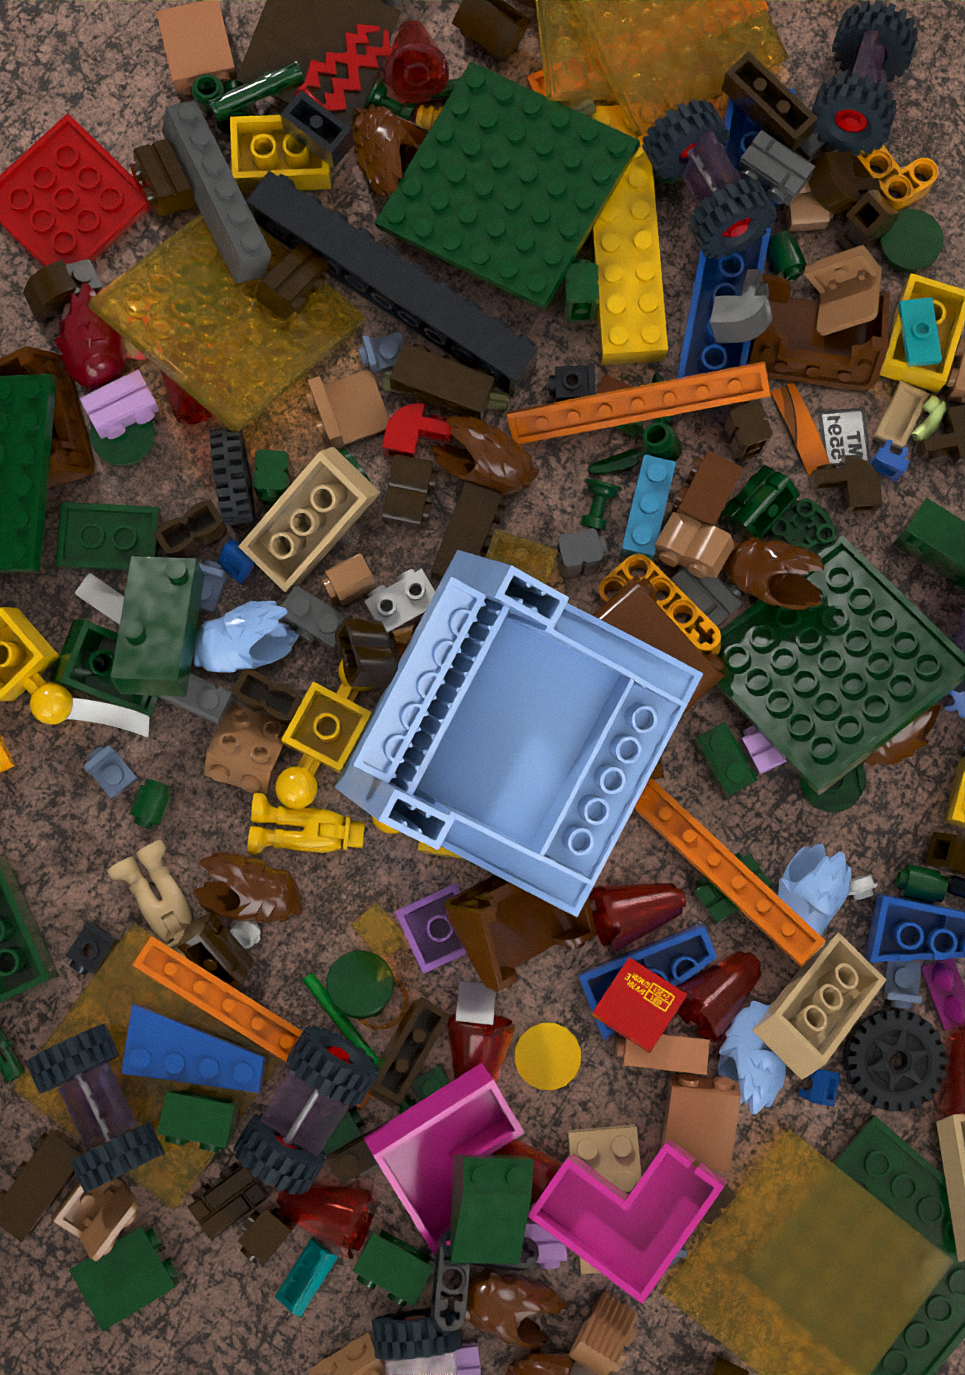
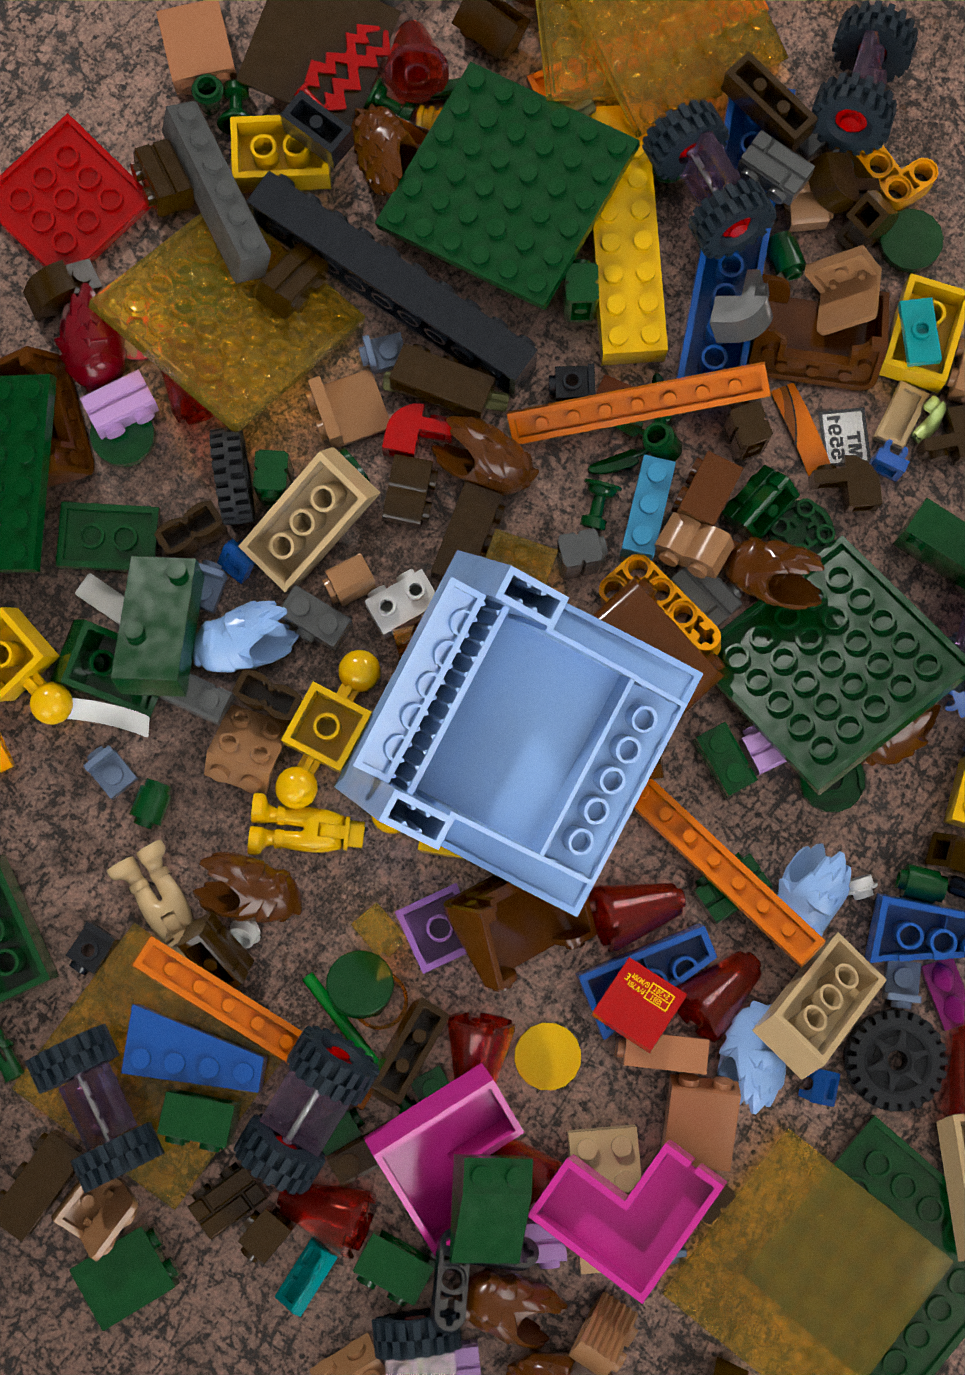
(256, 90): dark green pin -> none
(365, 653): dark brown brick -> none
(475, 1003): white sticker -> none

